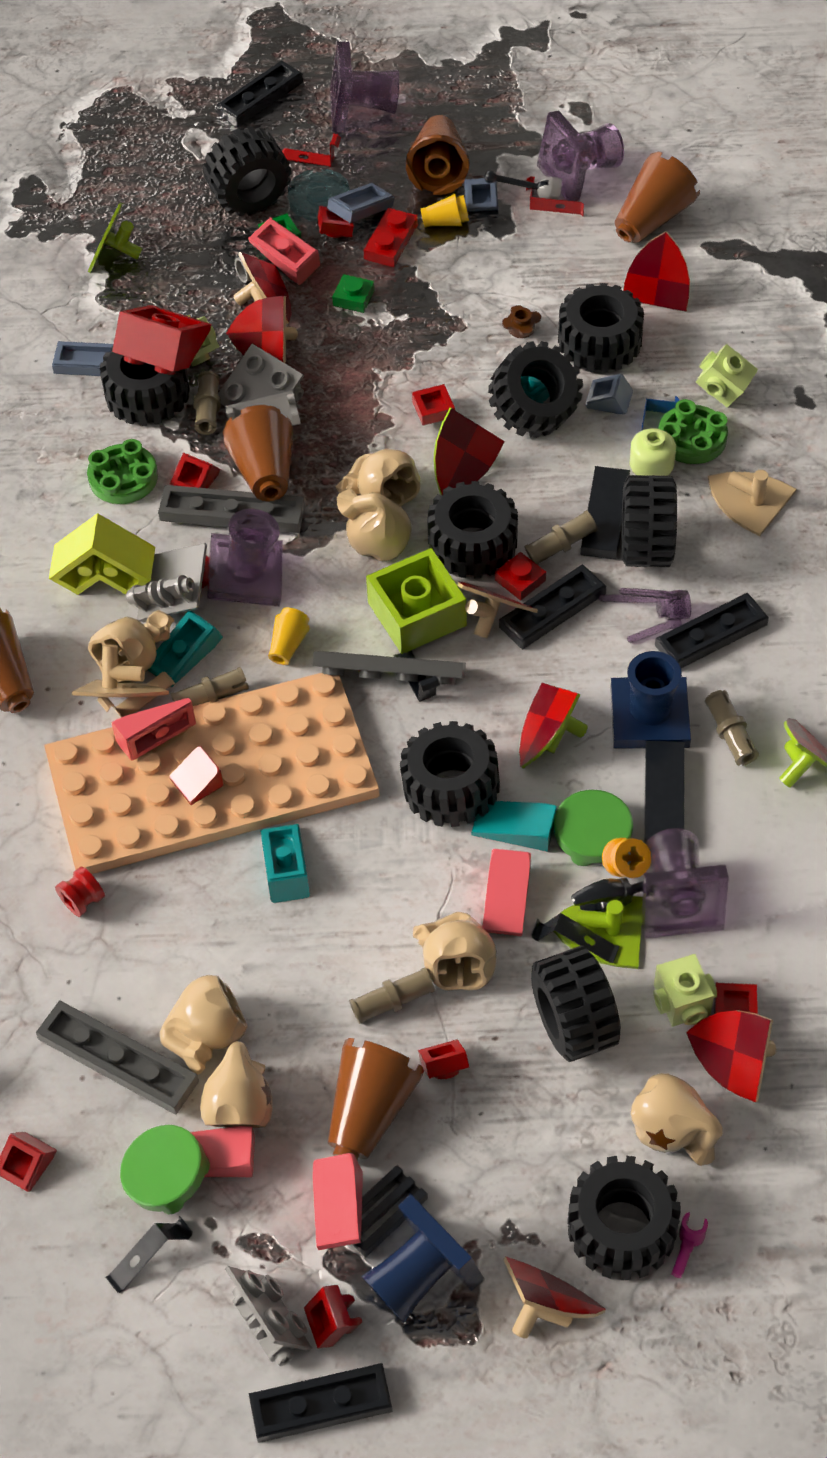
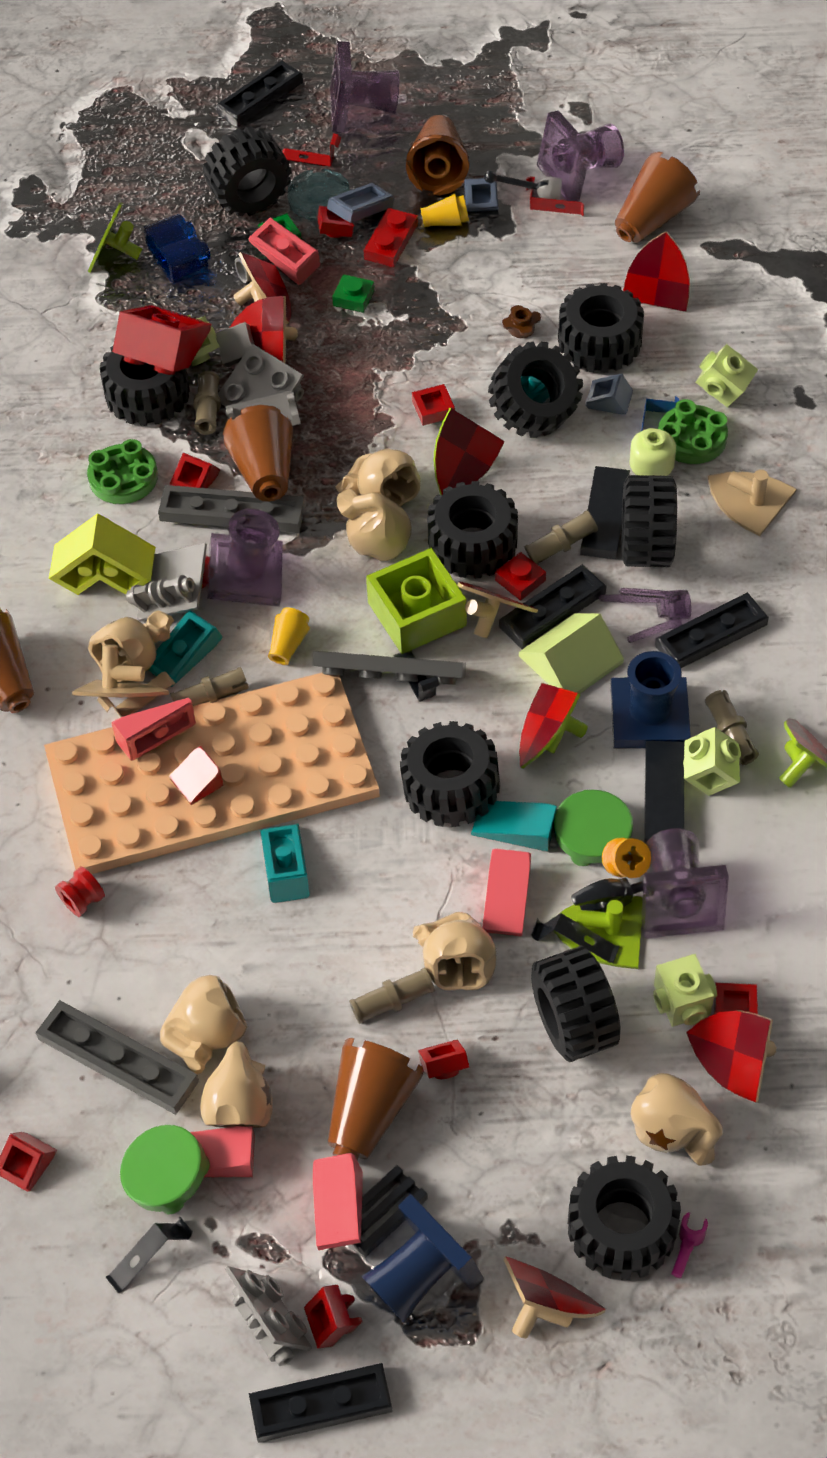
(79, 358): sand blue tile -> none
(177, 248): none -> clear blue brick
(234, 343): none -> light grey tile
(574, 653): none -> yellowish green slope
(712, 761): none -> yellowish green brick

